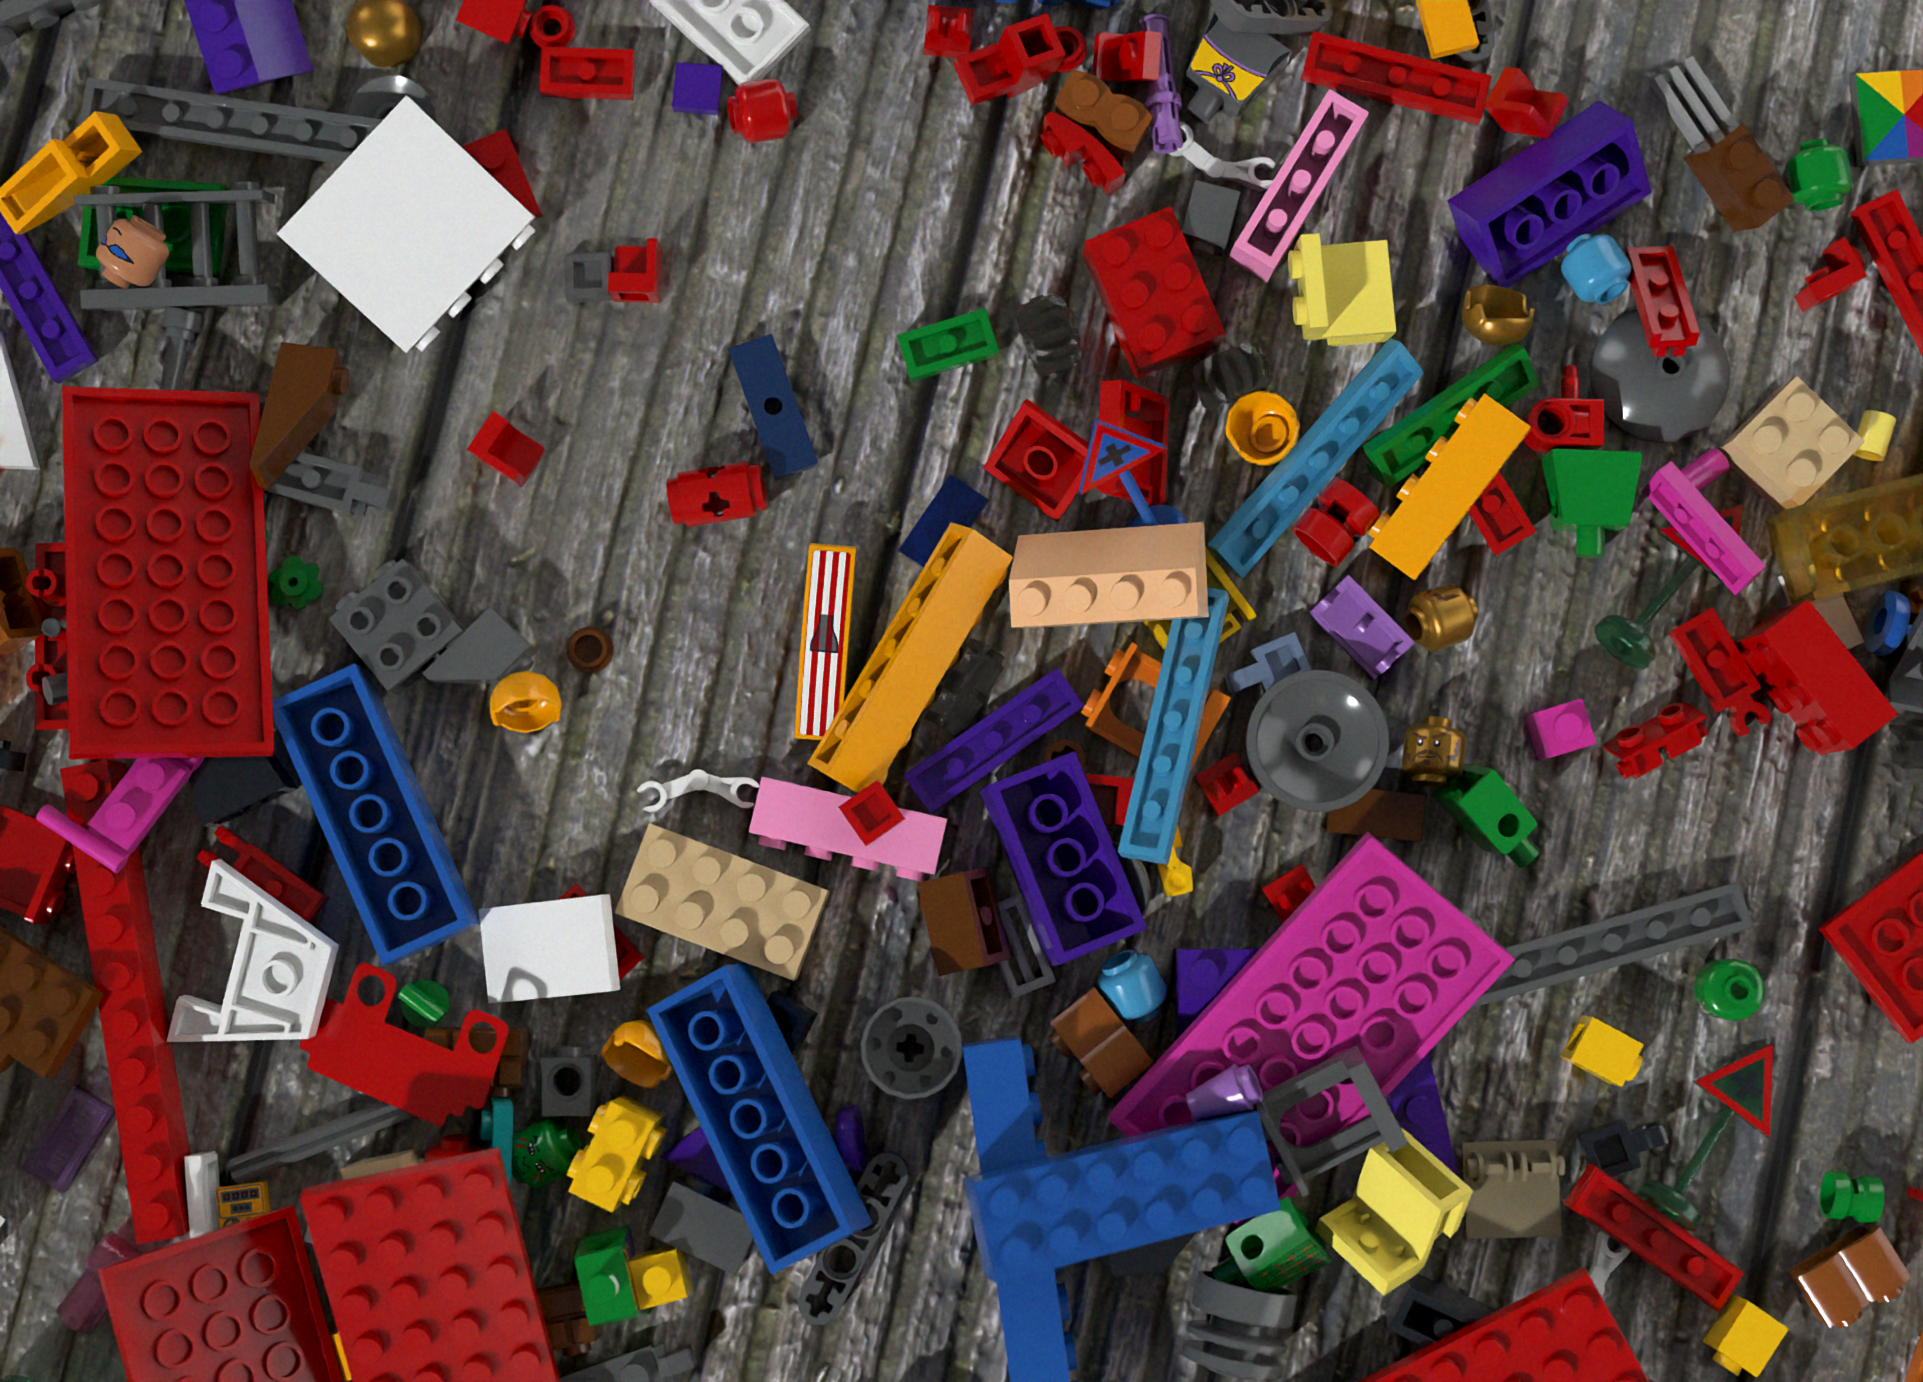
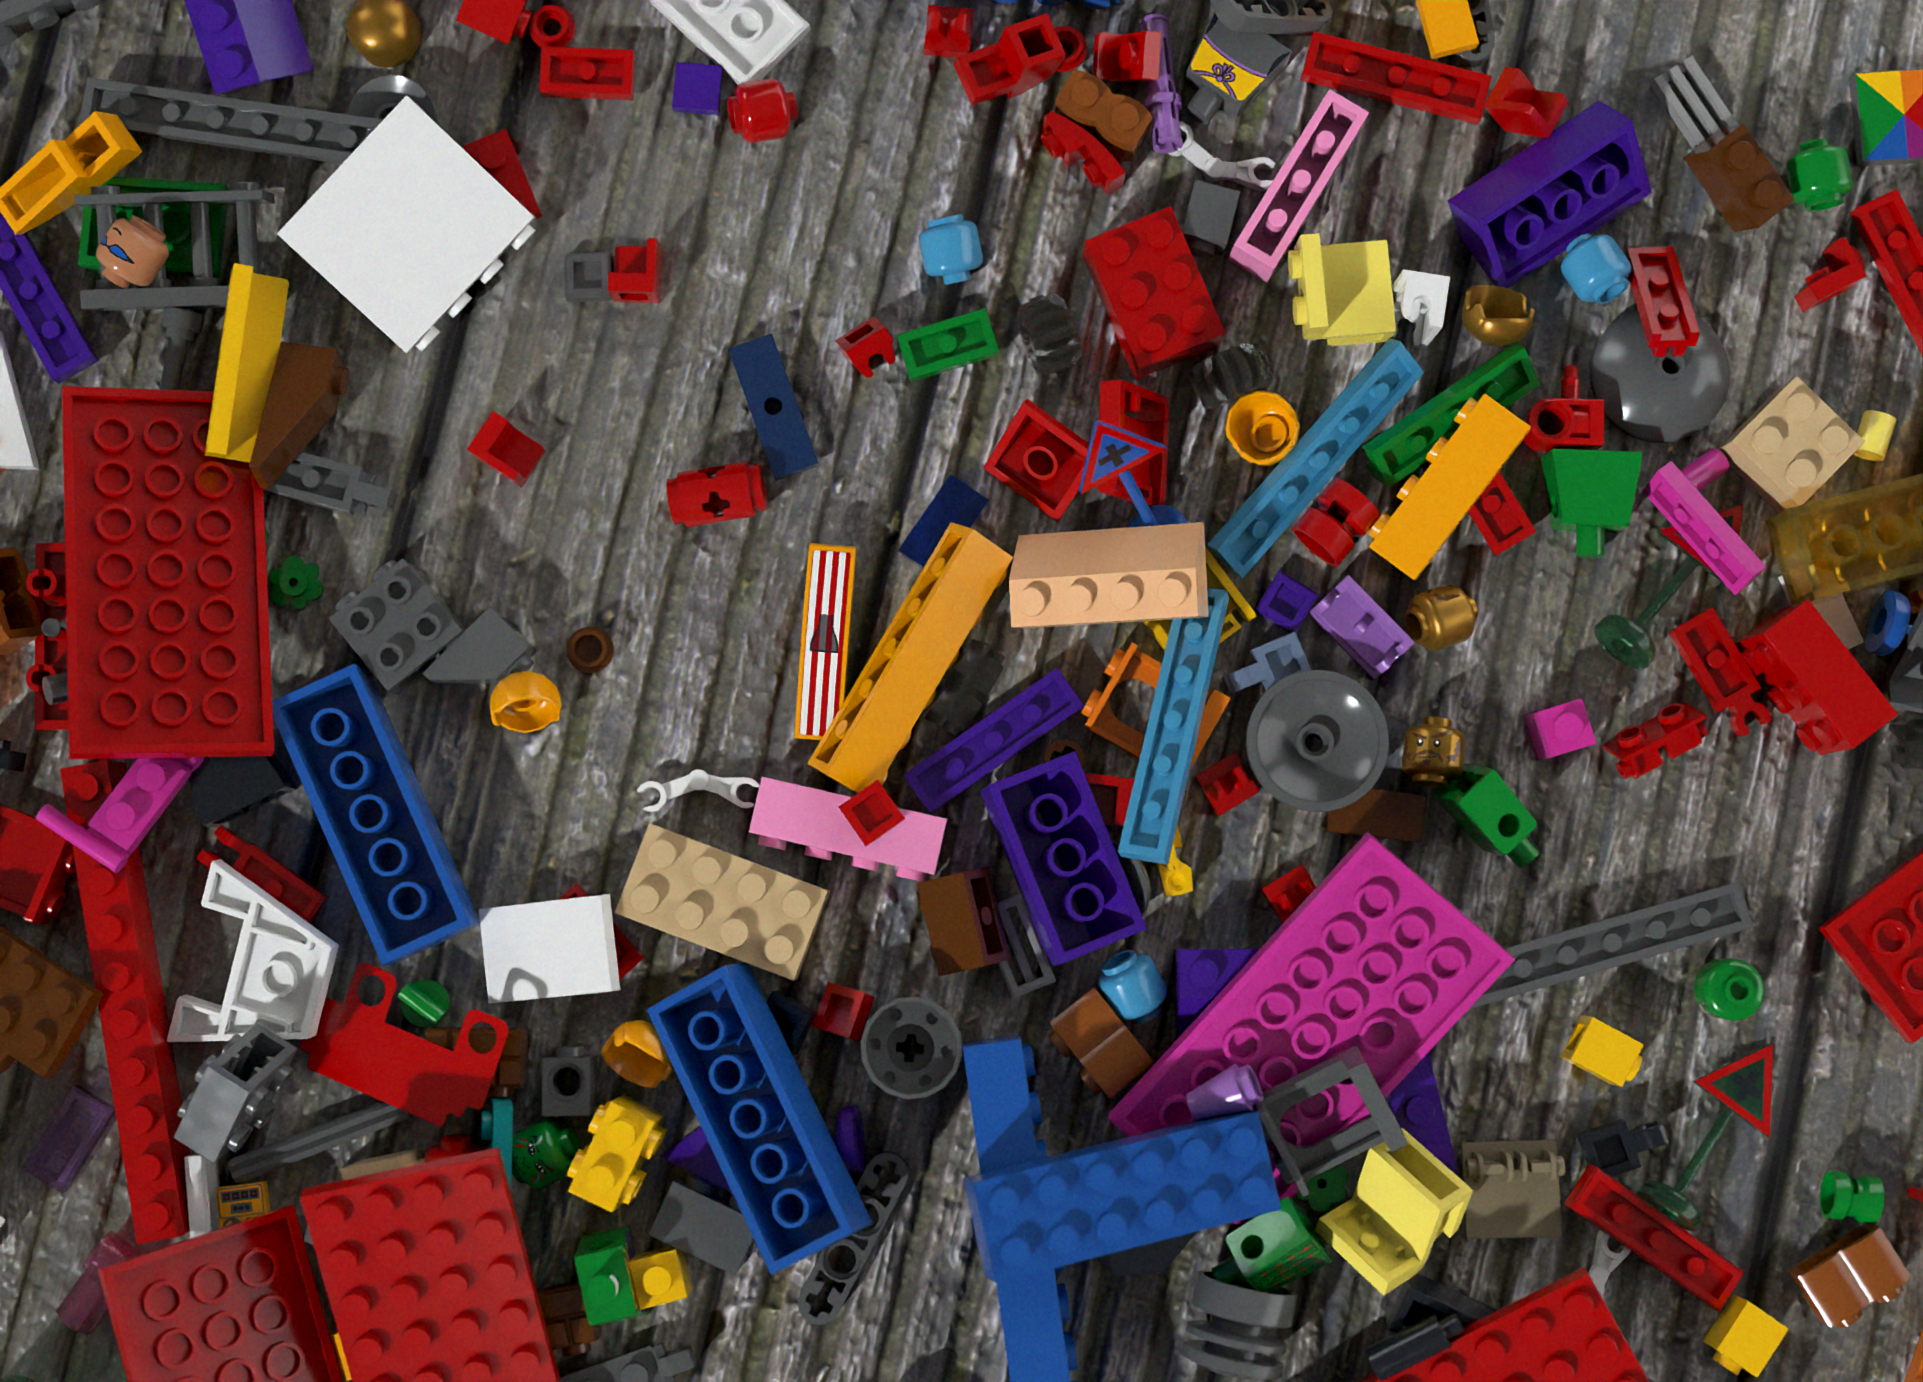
(235, 1092): none -> dark grey brick
(245, 361): none -> yellow panel
(843, 1011): none -> red plate
(863, 342): none -> red tile
(950, 248): none -> dark azure head
(1286, 602): none -> dark purple tile
(1321, 1198): none -> green plant
(1413, 1345): none -> black cylinder
(1421, 300): none -> white hinge

